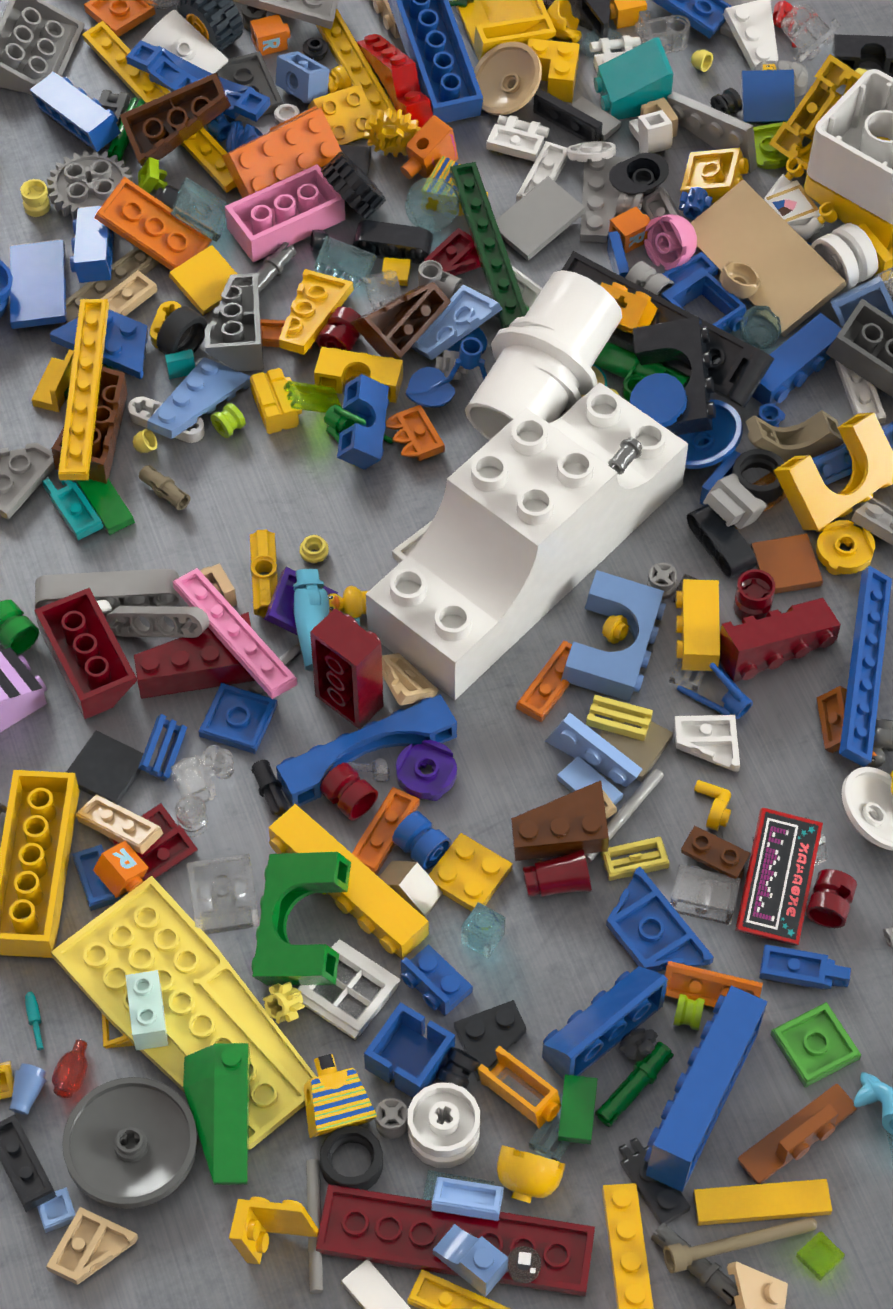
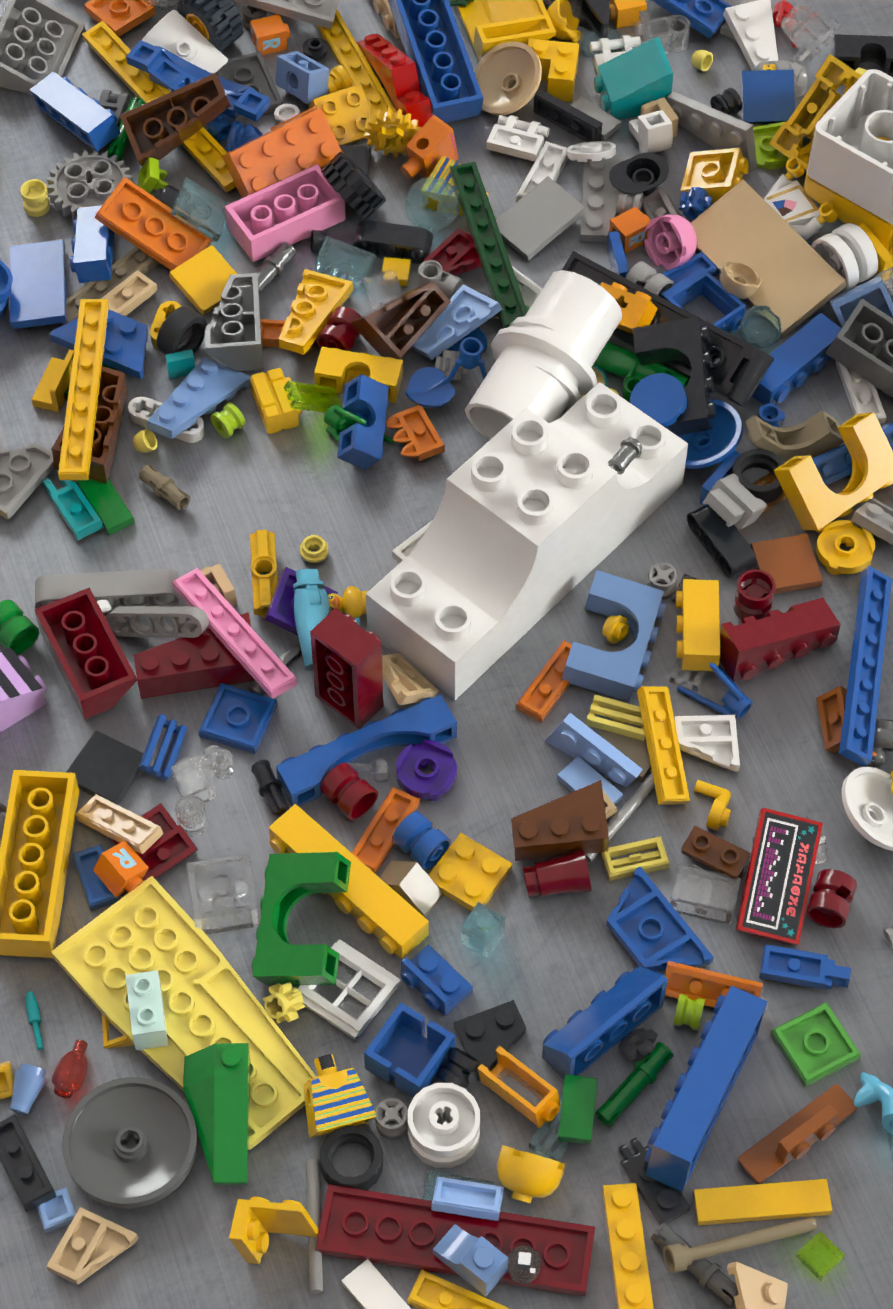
(663, 745): none -> yellow tile

